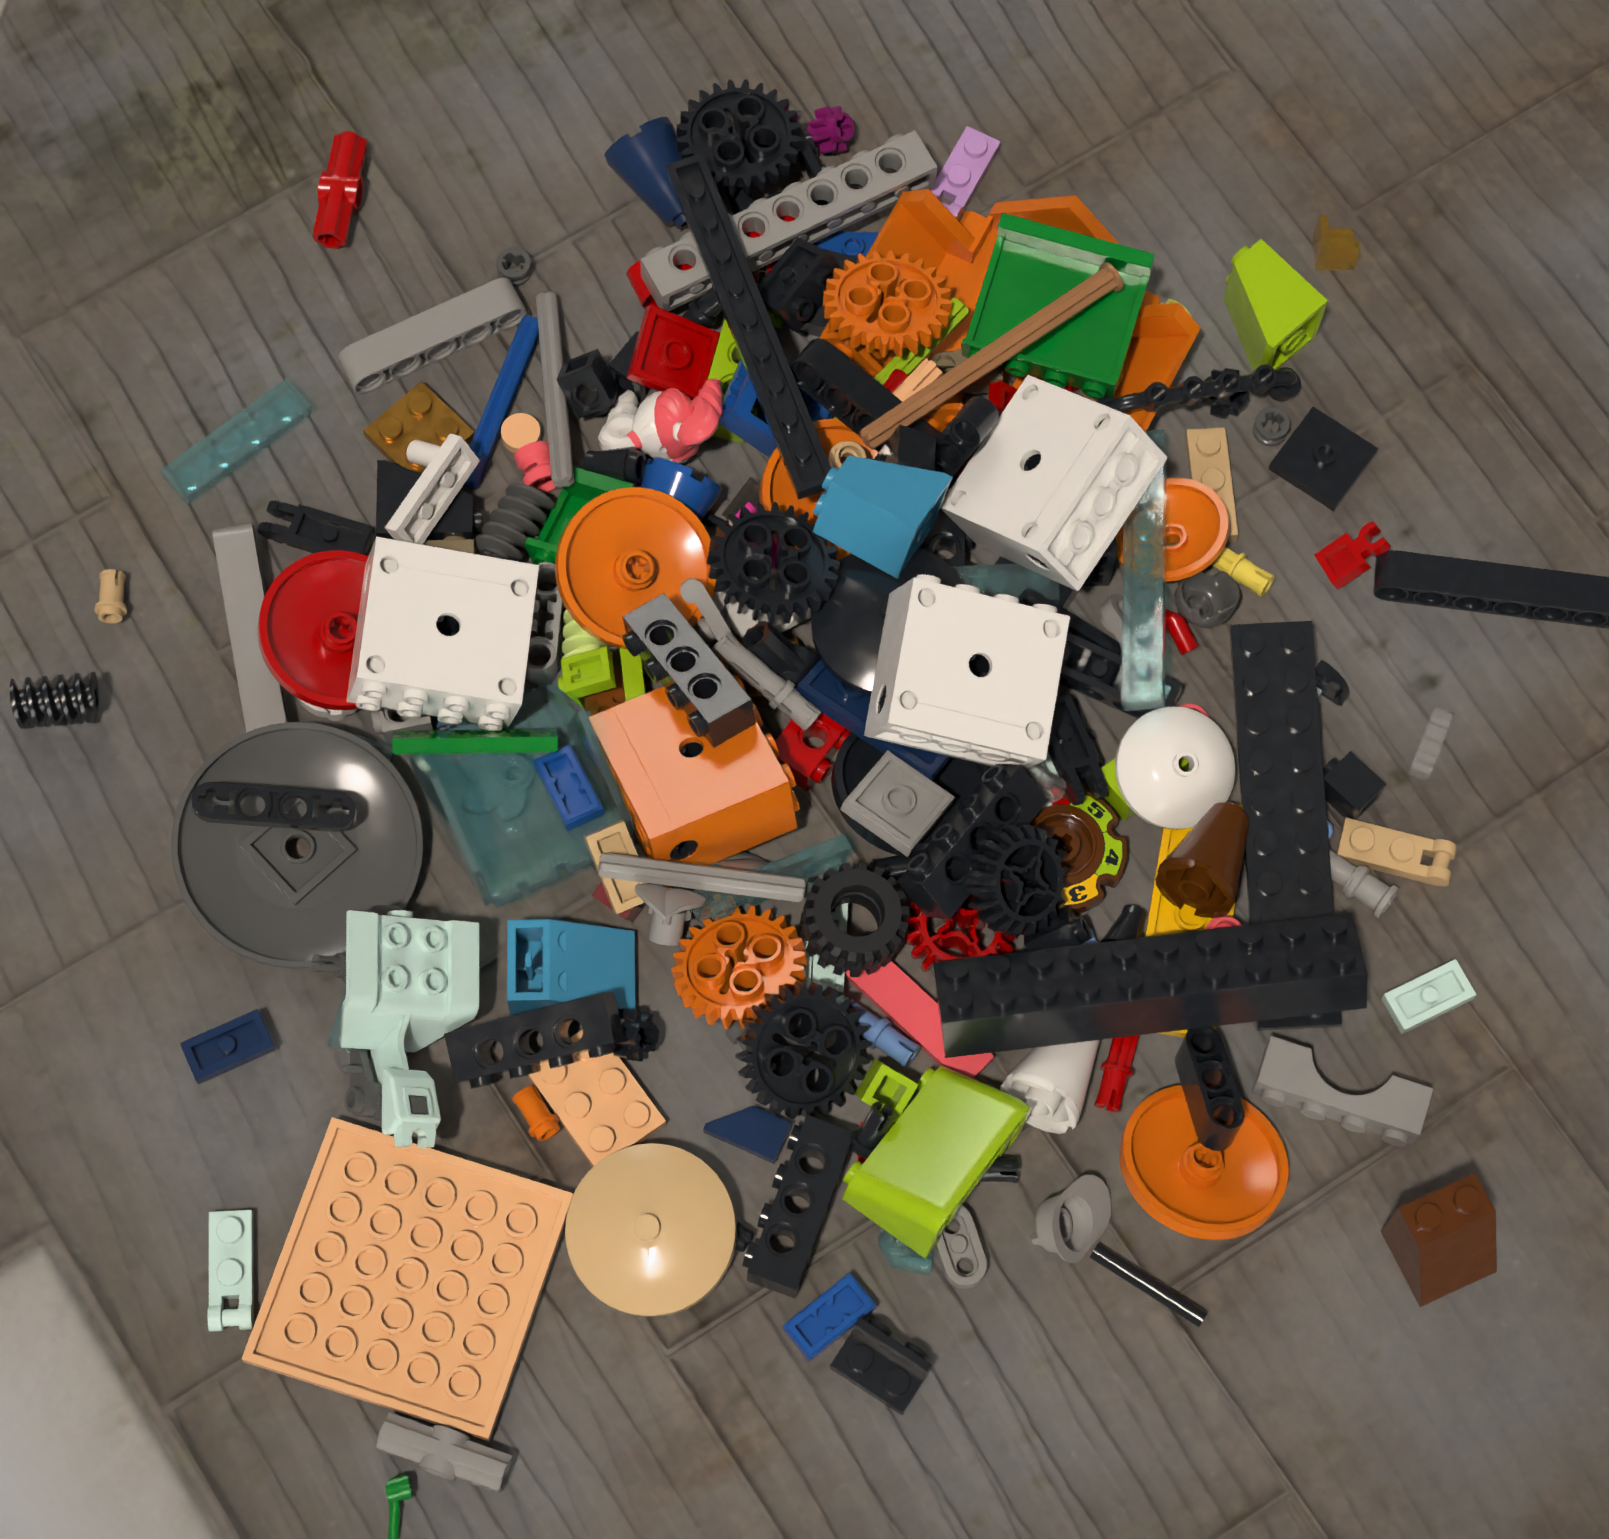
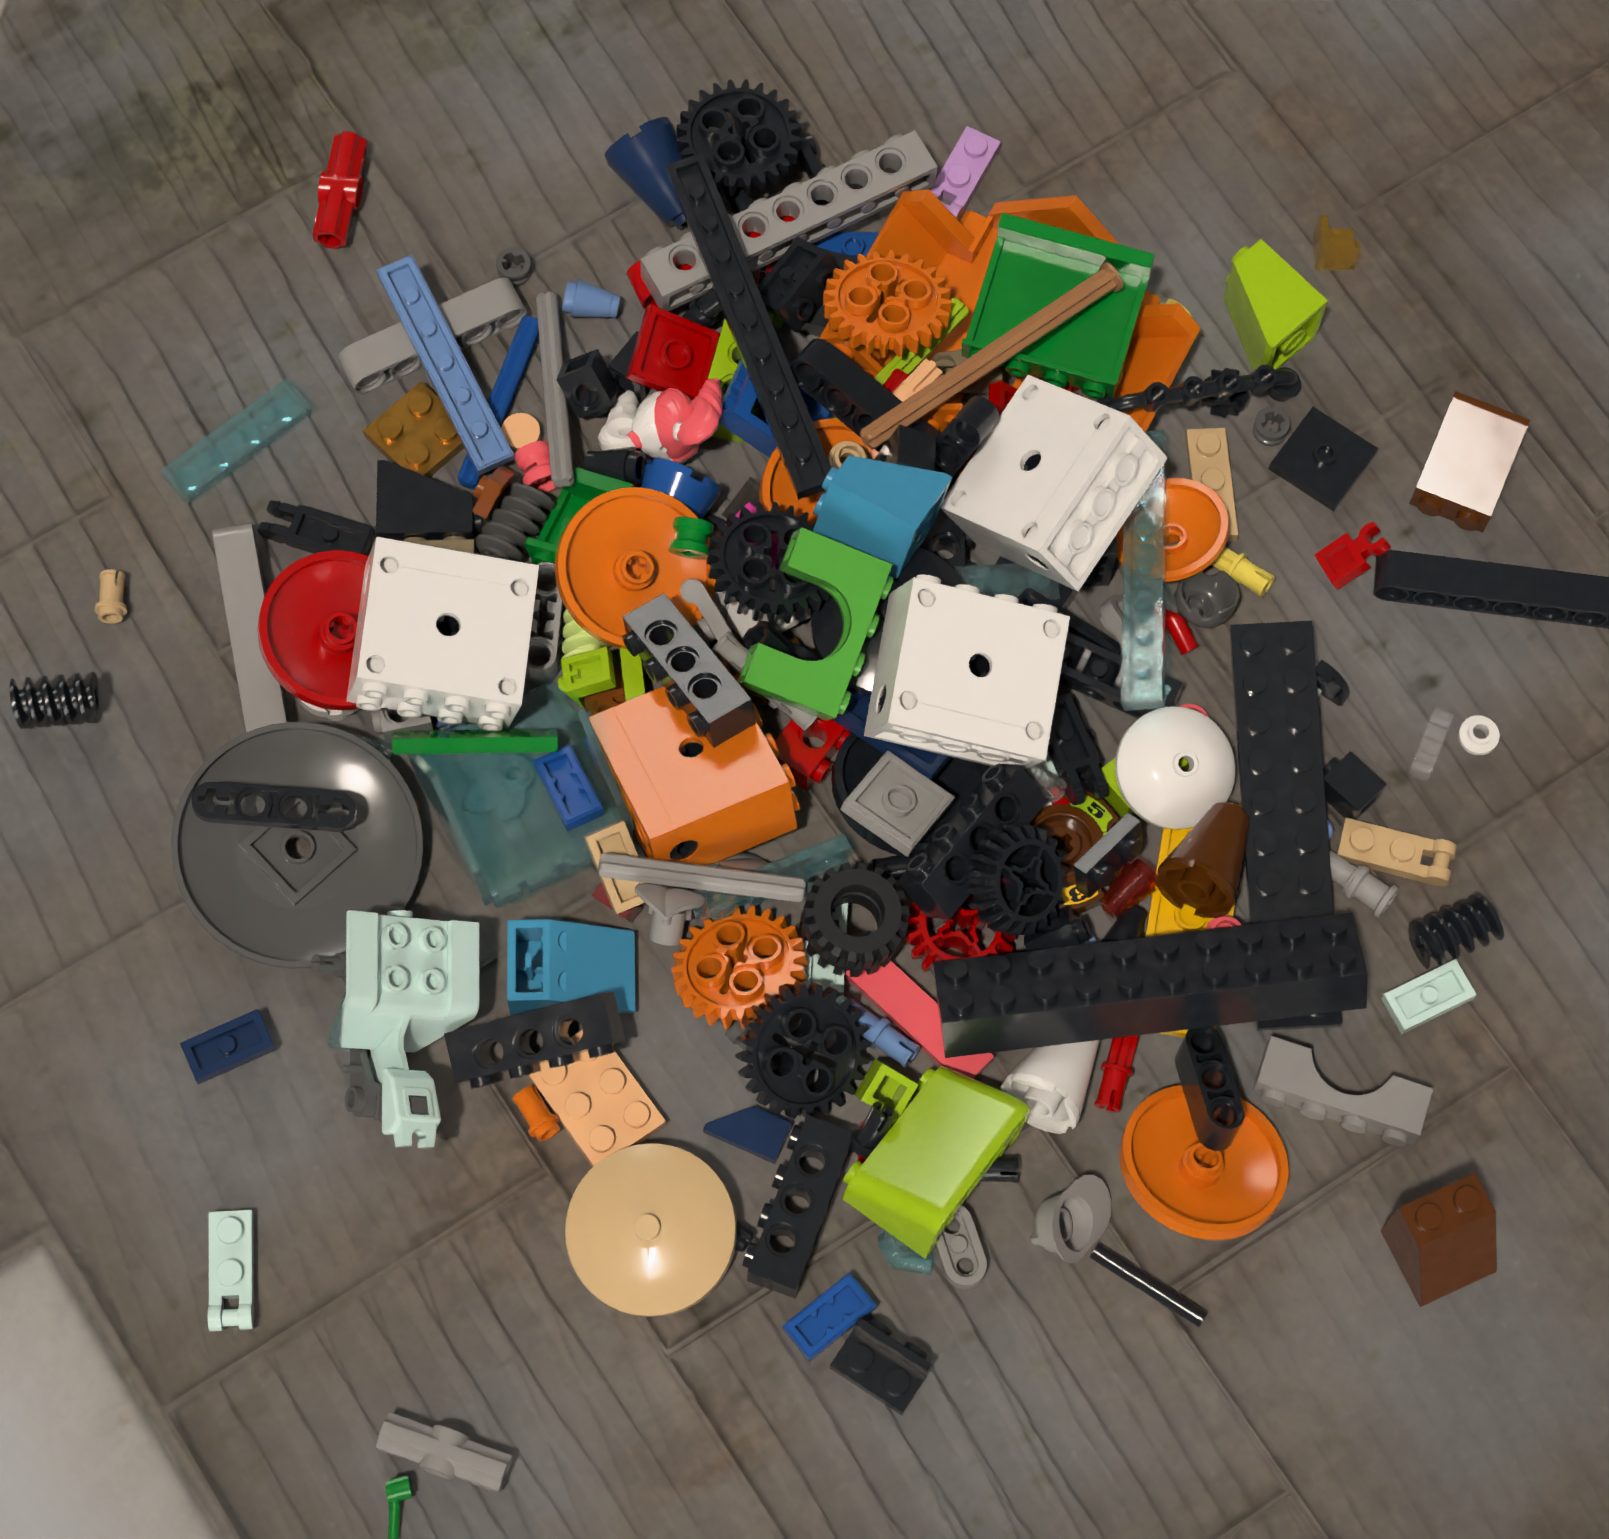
(409, 1279): light nougat plate -> none
(435, 489): white piece -> none
(445, 365): none -> medium blue tile
(491, 490): none -> dark orange plate
(589, 301): none -> medium blue cone
(639, 1033): black gear -> none
(691, 537): none -> green wheel
(831, 129): magenta gear -> none
(857, 585): none -> bright green arch
(1108, 855): none -> black plate
(1130, 887): none -> clear red cone
(1453, 928): none -> black piece
(1469, 462): none -> slope
(1473, 744): none -> white plate

